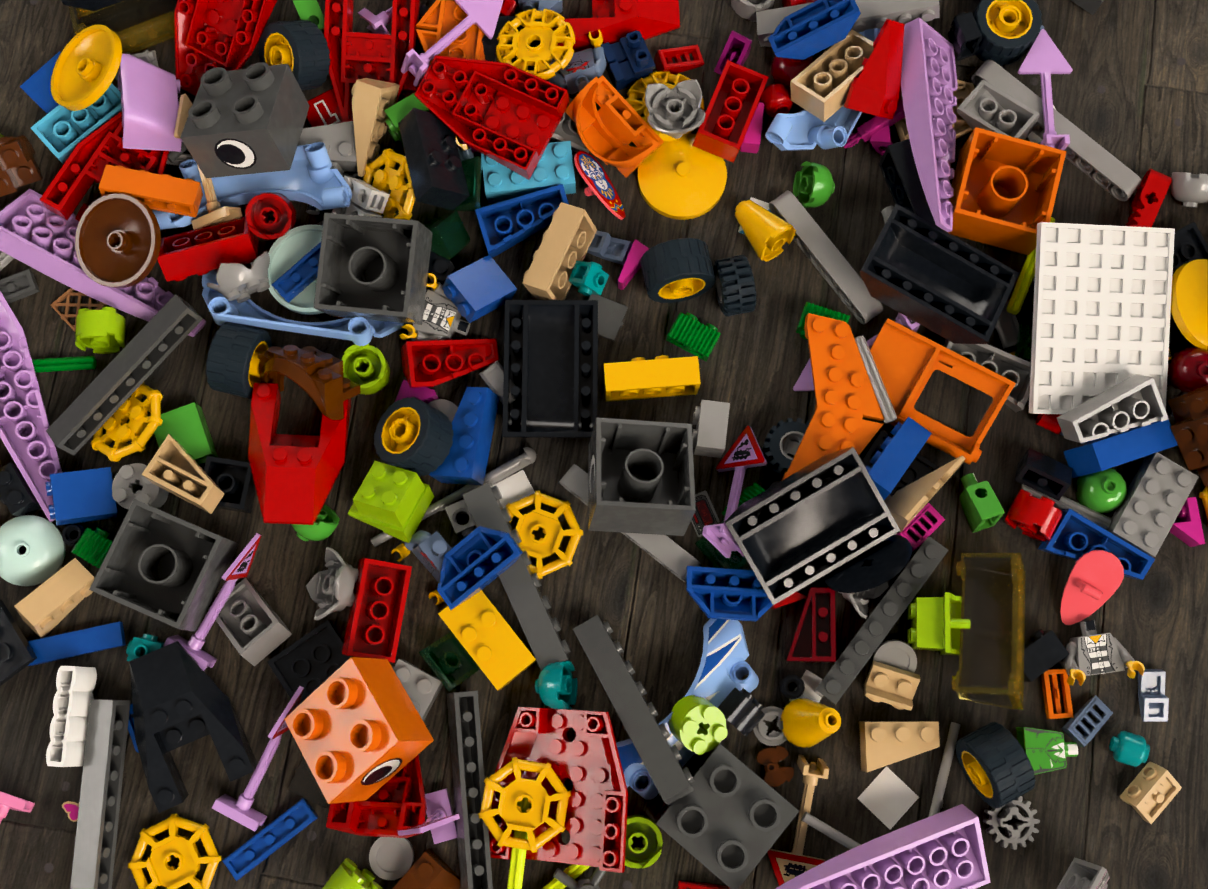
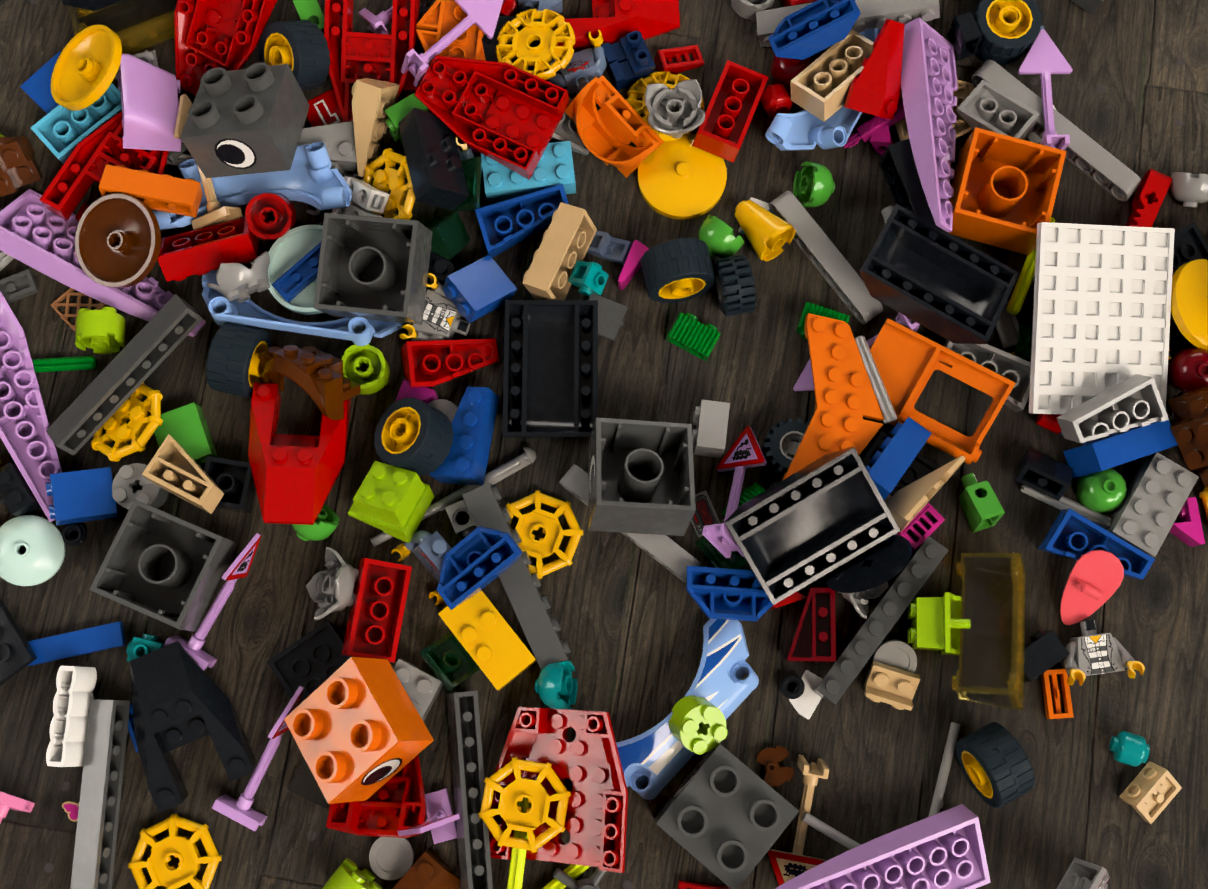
(55, 598): tan wedge -> none
(93, 546): green brick -> none
(251, 623): light grey slope -> none
(270, 839): blue tile -> none
(494, 379): light grey tile -> none
(514, 488): white sticker -> none
(598, 183): shield -> none
(634, 711): dark grey brick -> none
(651, 378): yellow brick -> none
(652, 841): lime brick -> none
(719, 238): none -> bright green cylinder
(735, 50): magenta slope -> none
(742, 710): black brick -> none
(753, 135): dark pink slope -> none
(774, 737): light grey gear -> none
(808, 722): yellow cone -> none
(888, 798): white sticker -> none
(894, 741): tan wedge -> none
(1012, 831): light grey gear -> none
(1034, 516): red brick -> none
(1045, 748): bright green torso -> none
(1070, 727): sand blue slope -> none
(1152, 696): slope -> none

